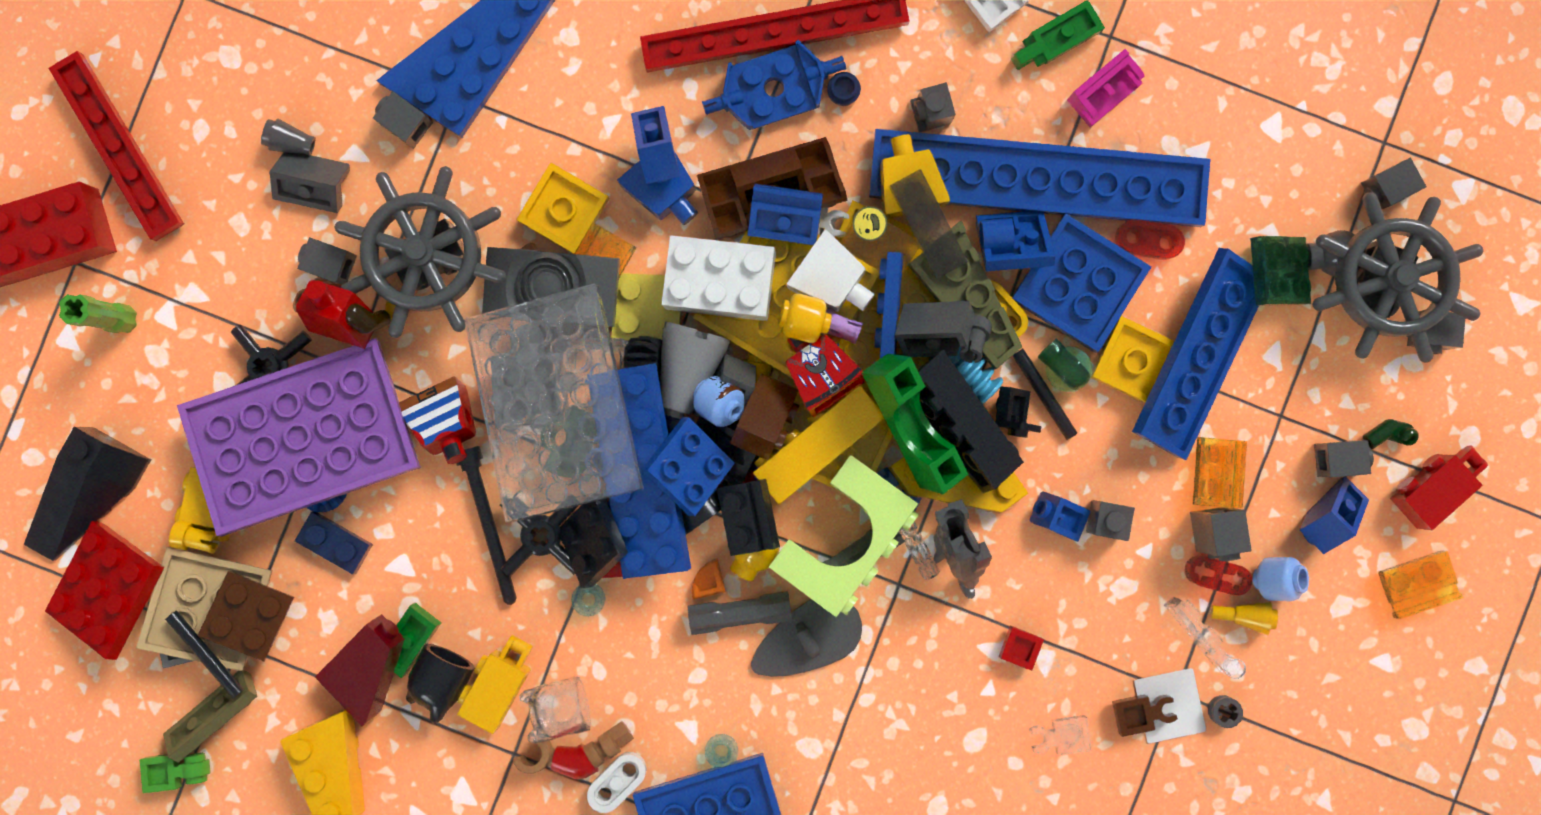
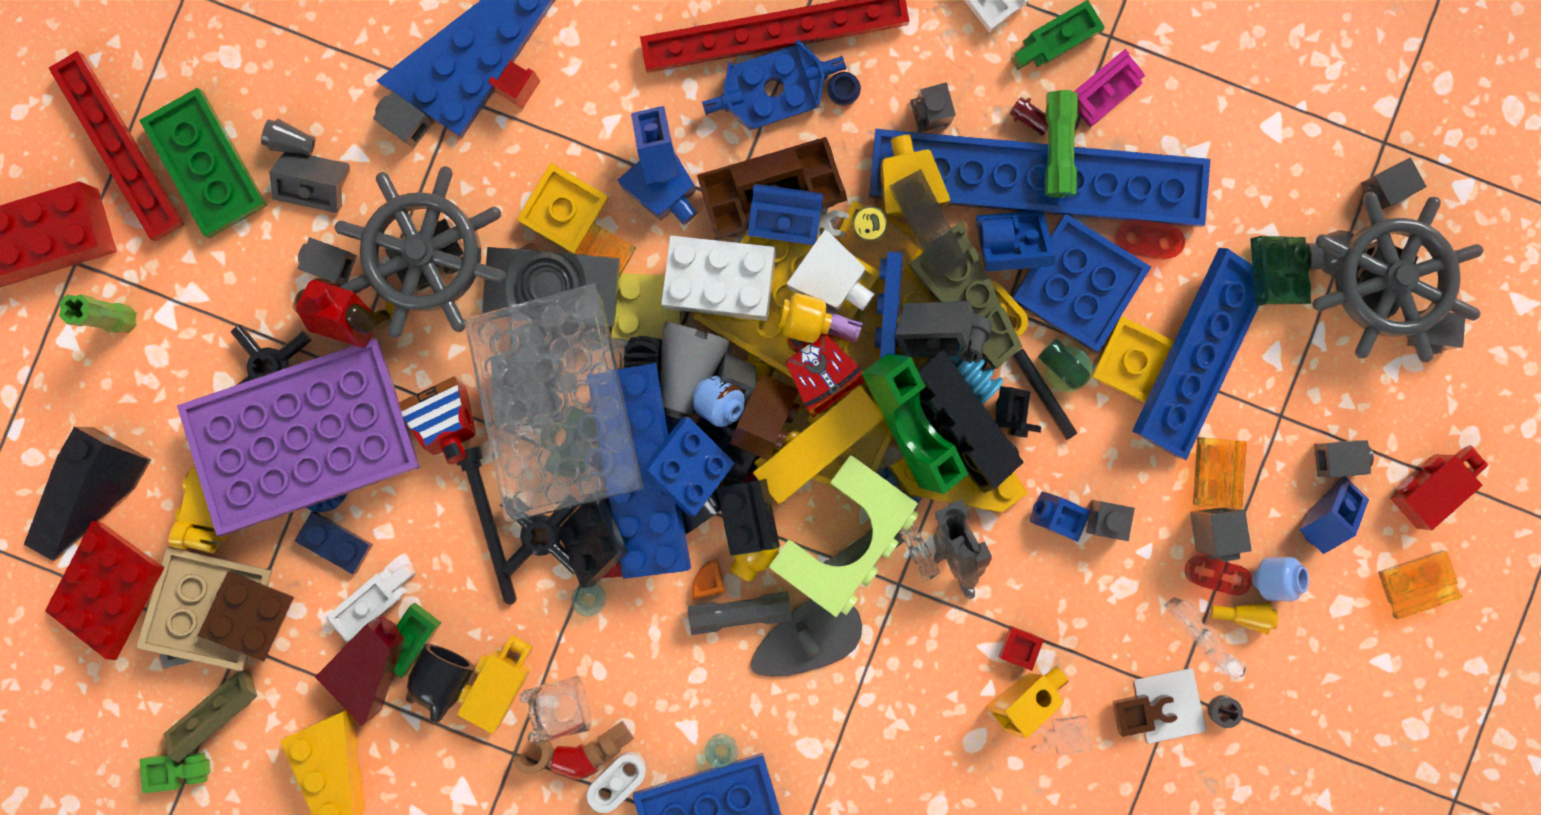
(203, 162): none -> green plate
(204, 654): black bar -> none
(370, 601): none -> white hinge
(515, 84): none -> red panel
(1029, 115): none -> dark red pin
(1029, 702): none -> yellow torso
(1061, 119): none -> bright green axle
(1392, 430): dark green arm -> none

